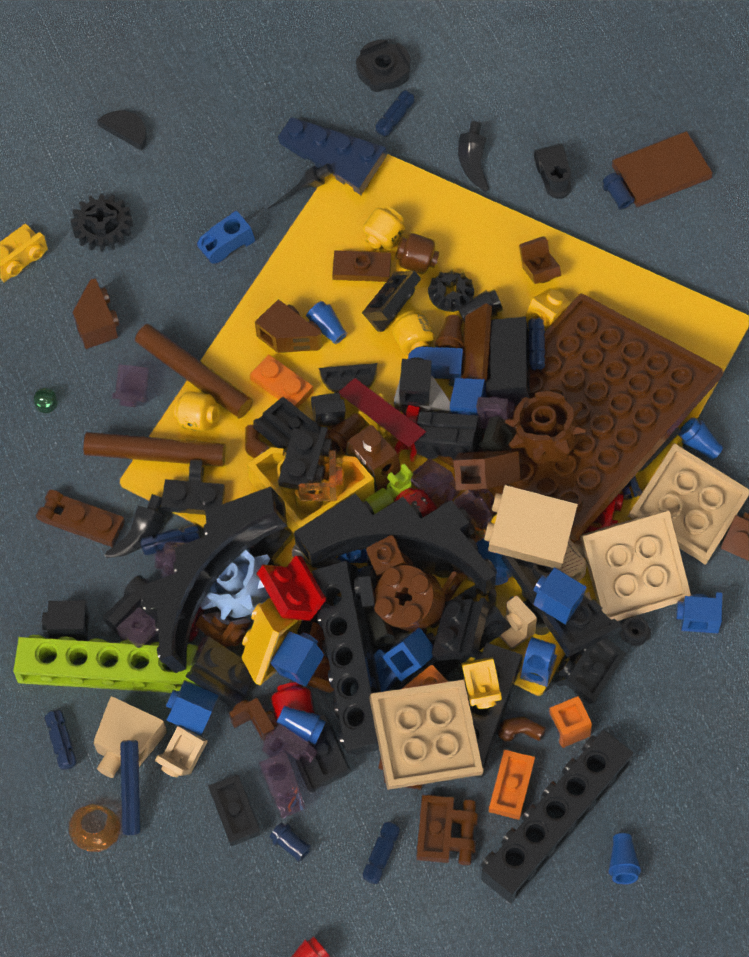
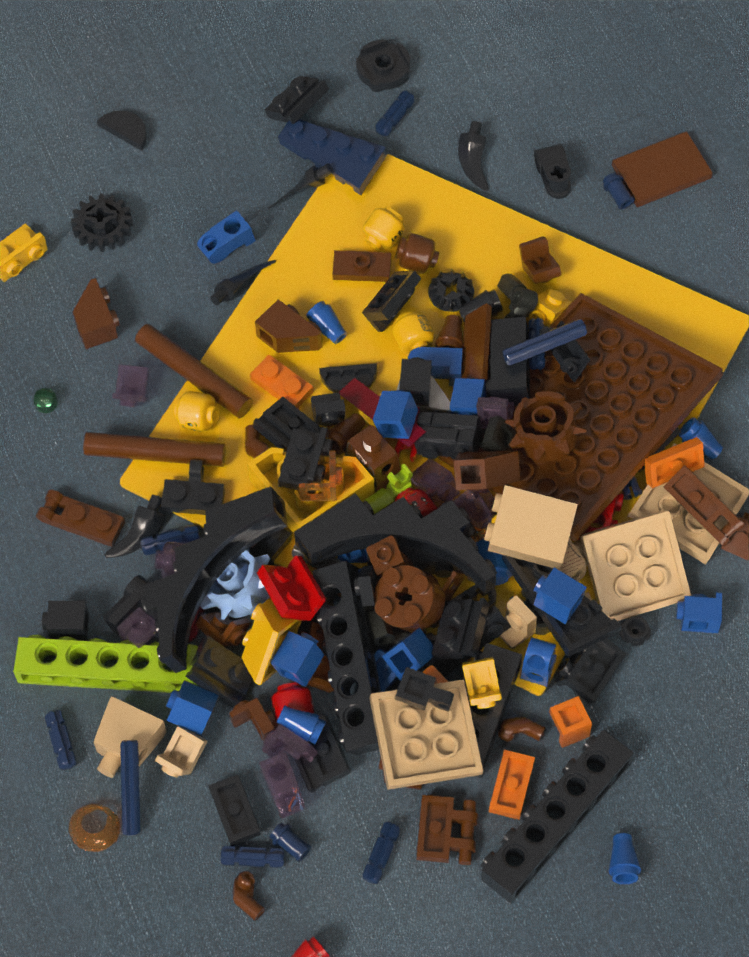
(228, 287): none -> black bar
(243, 895): none -> reddish brown arm
(252, 856): none -> dark blue axle
(296, 99): none -> black plate
(395, 414): none -> blue brick
(419, 689): none -> black plate
(522, 299): none -> pearl dark grey bar
(544, 342): none -> dark blue axle
(569, 356): none -> black hinge
(665, 464): none -> orange plate
(703, 505): none -> reddish brown plate

